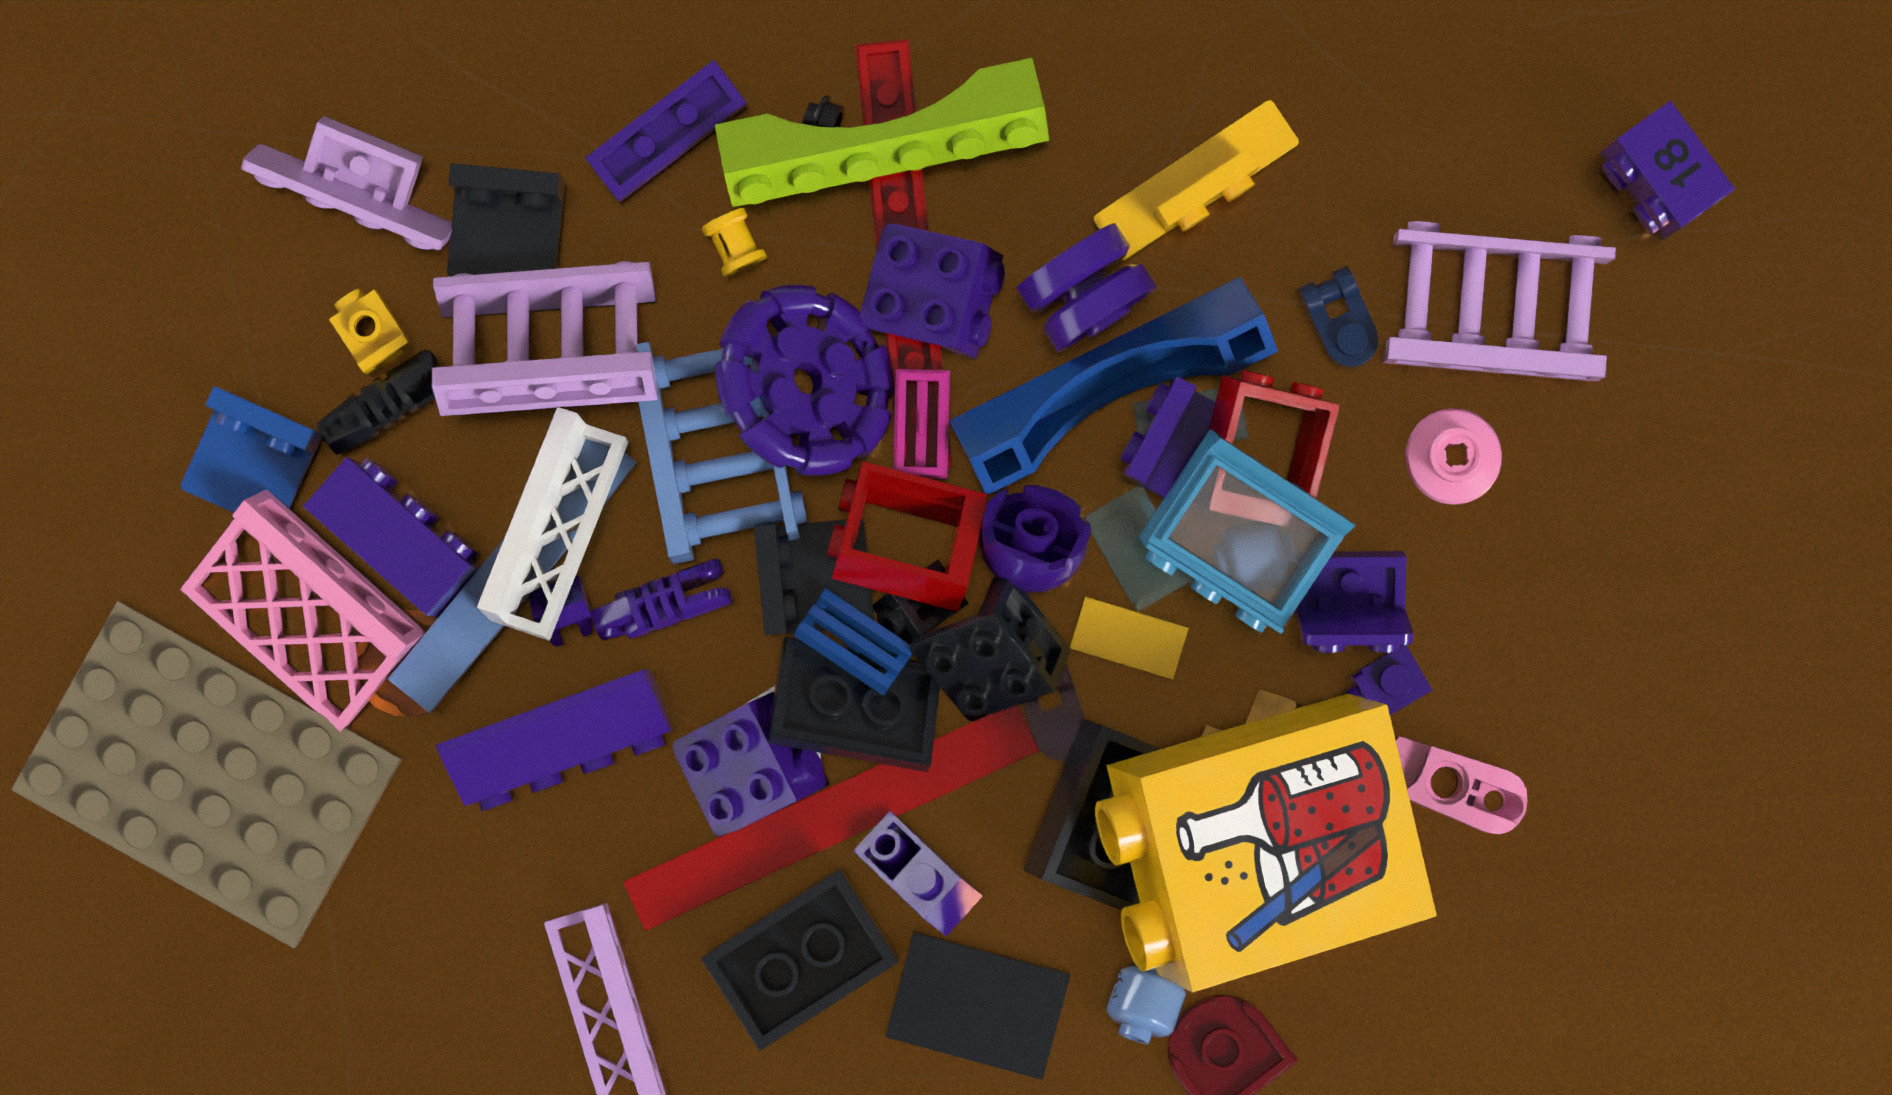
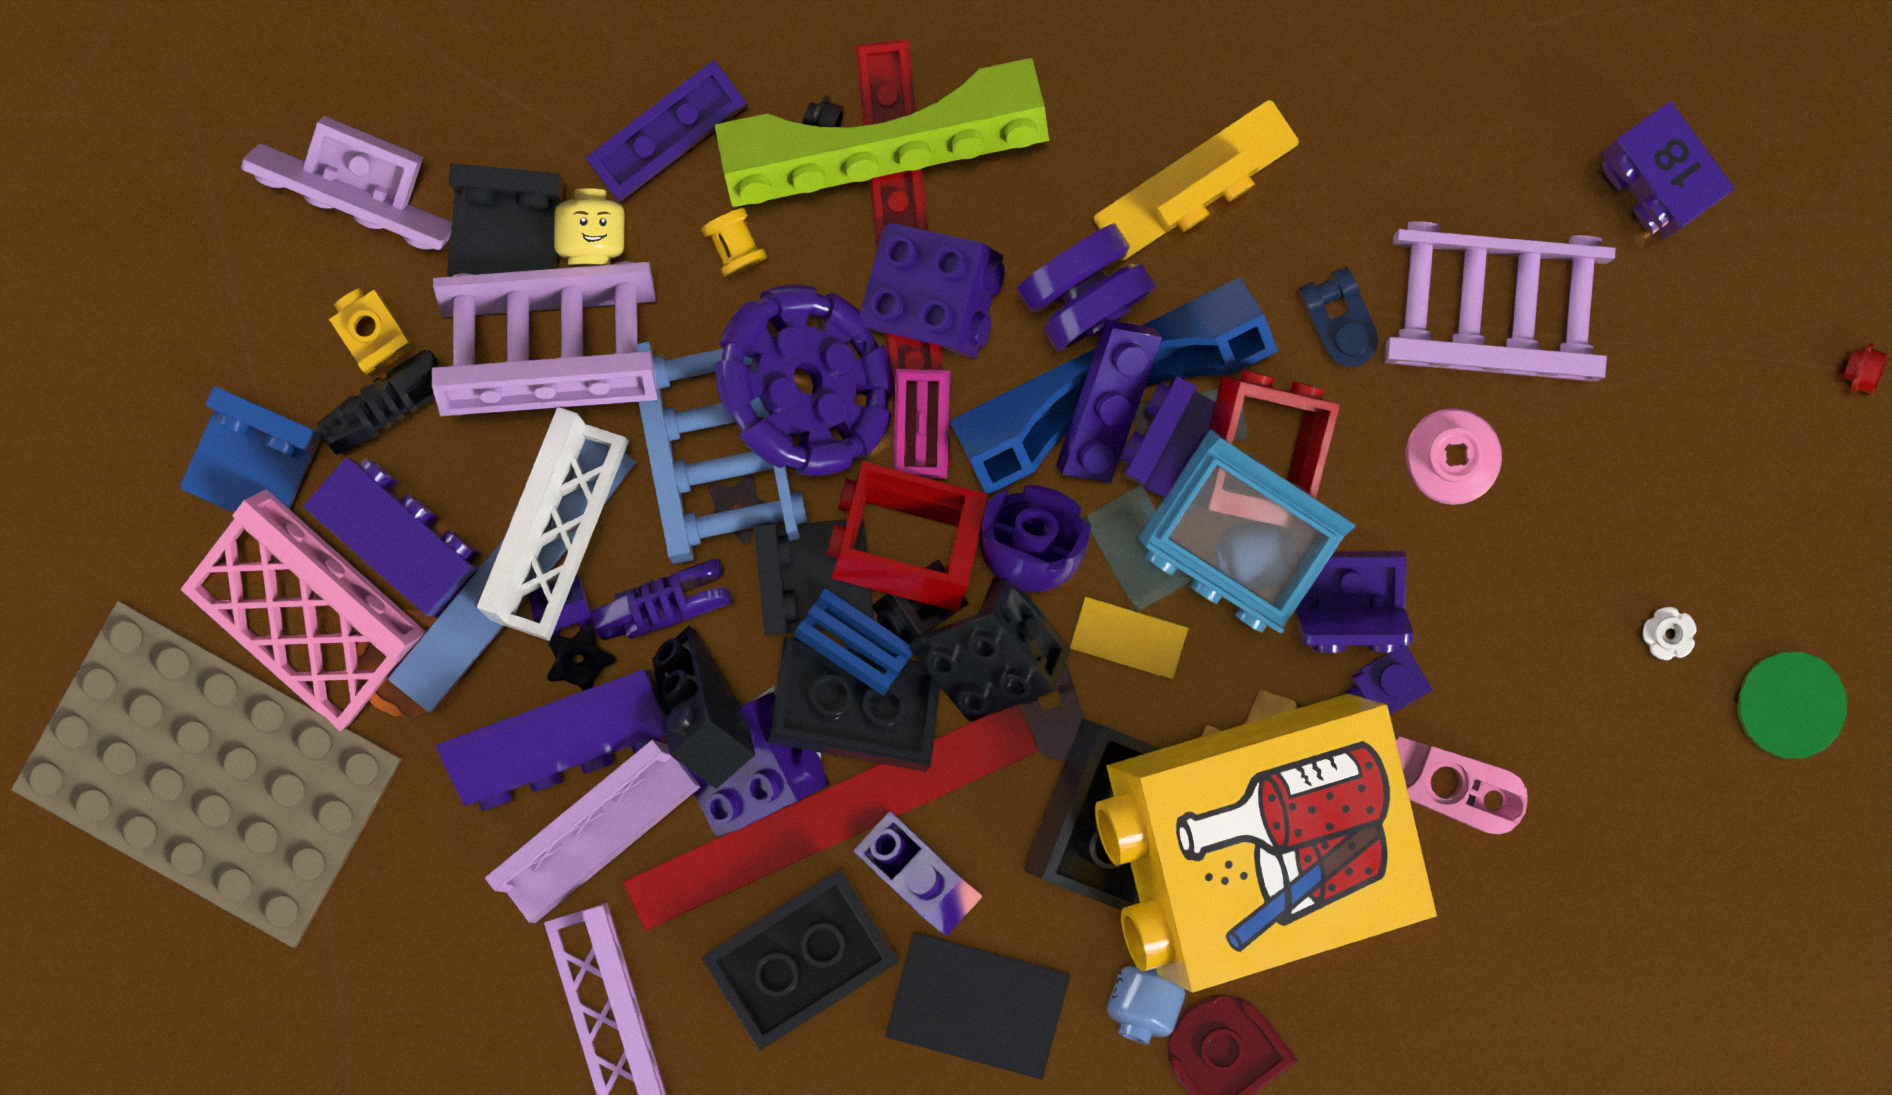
(585, 671): none -> black plate
(589, 229): none -> light yellow head
(594, 831): none -> lavender fence
(699, 710): none -> black slope
(741, 493): none -> plate
(1108, 401): none -> dark purple plate
(1655, 636): none -> white plate
(1792, 705): none -> green tile
(1866, 369): none -> red plate

